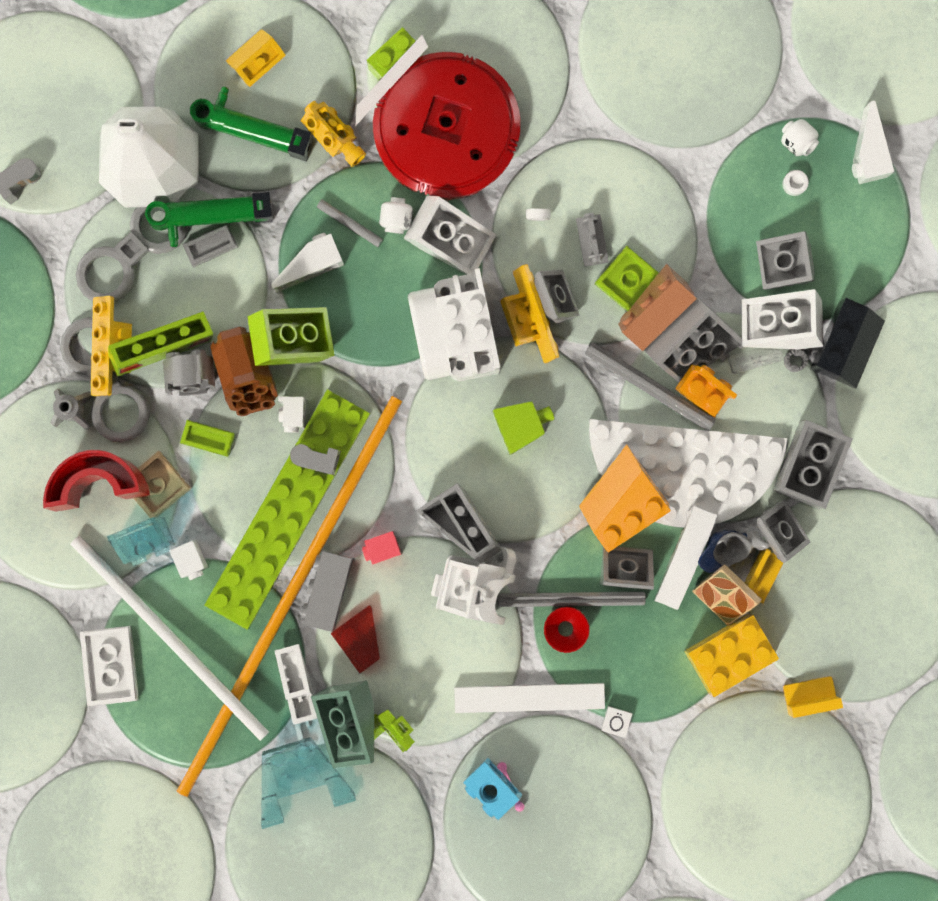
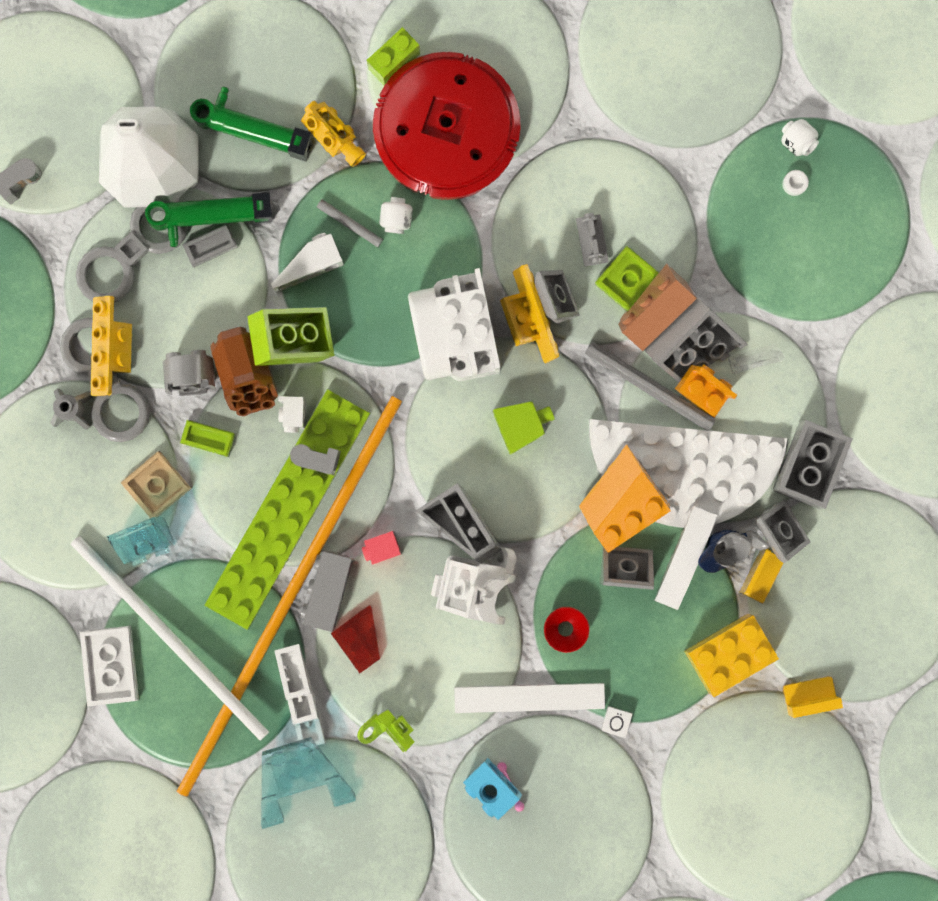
(83, 468): red brick -> none
(156, 343): lime brick -> none
(189, 560): white brick -> none
(256, 57): yellow panel -> none
(346, 723): sand green slope -> none
(390, 78): white sticker -> none
(449, 235): white slope -> none
(538, 214): white tile -> none
(571, 599): light grey axle -> none
(726, 595): tile -> none
(783, 321): white slope -> none
(785, 260): light grey slope -> none
(794, 368): light grey bush -> none
(848, 342): black slope -> none
(871, 154): white slope -> none

